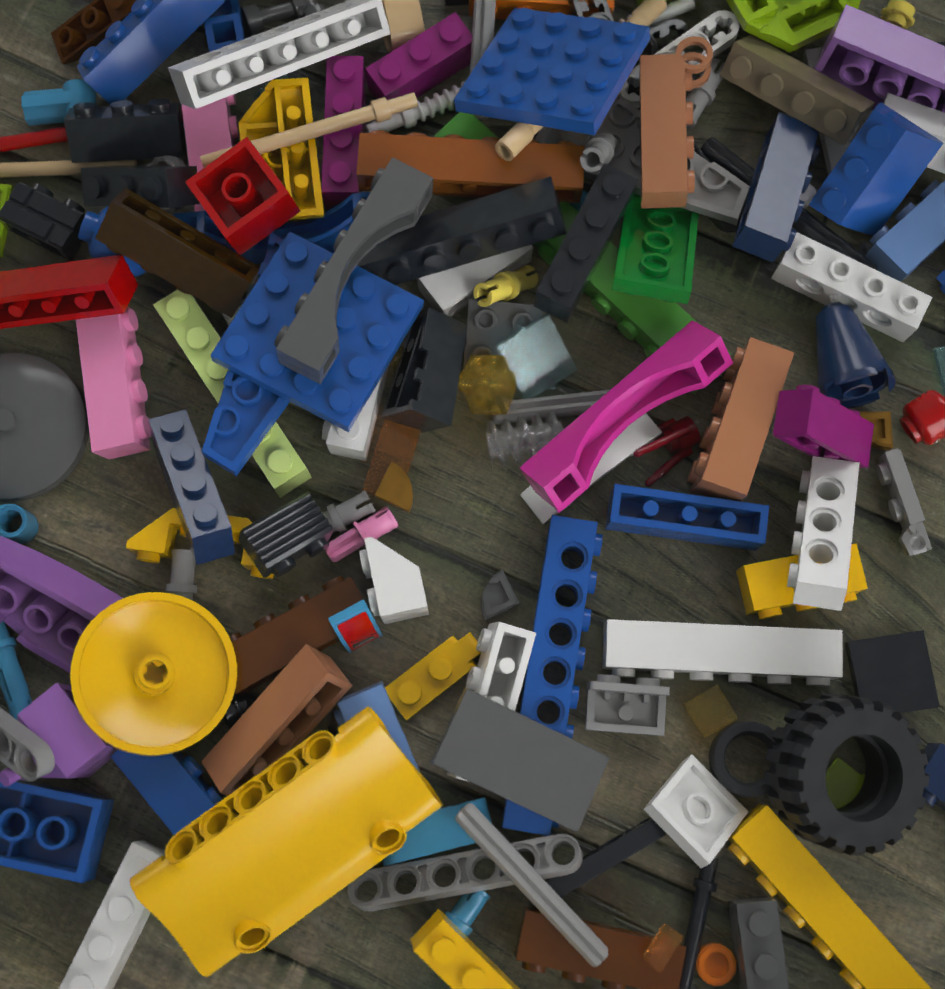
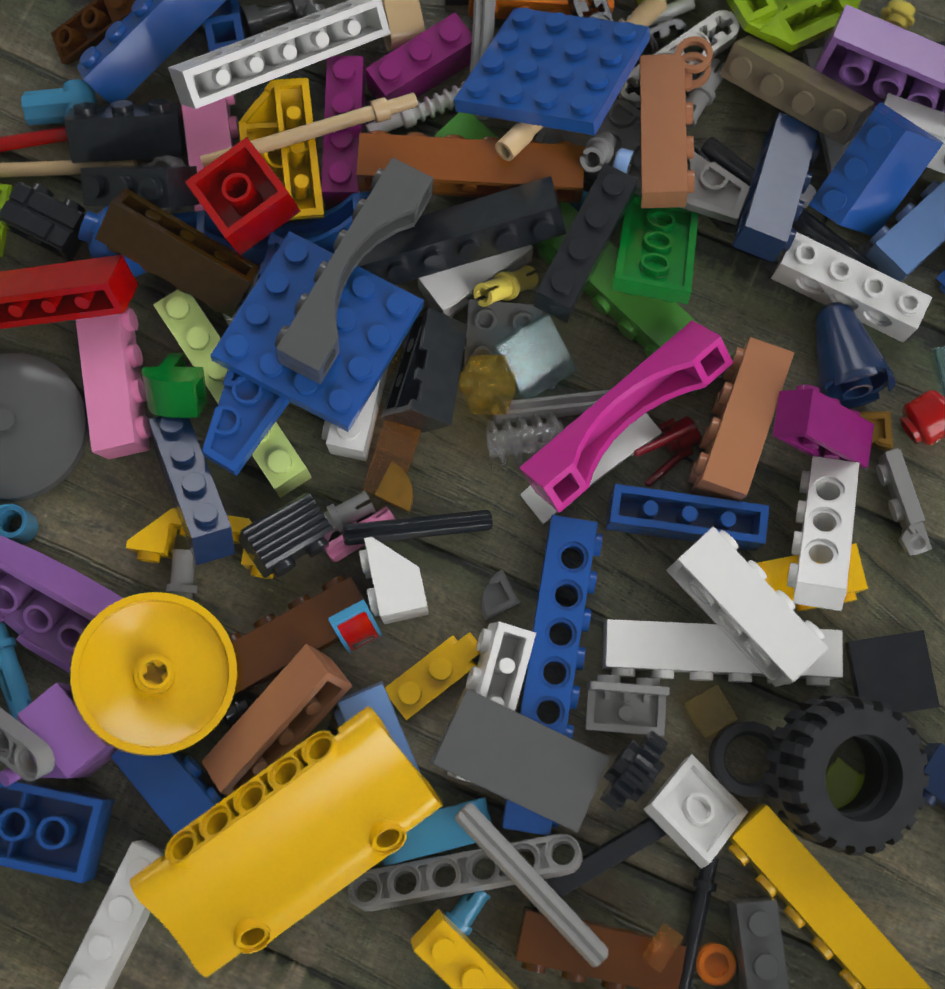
(174, 388): none -> green brick
(418, 527): none -> black axle
(624, 160): none -> light blue tile
(634, 770): none -> black gear
(748, 608): none -> white brick

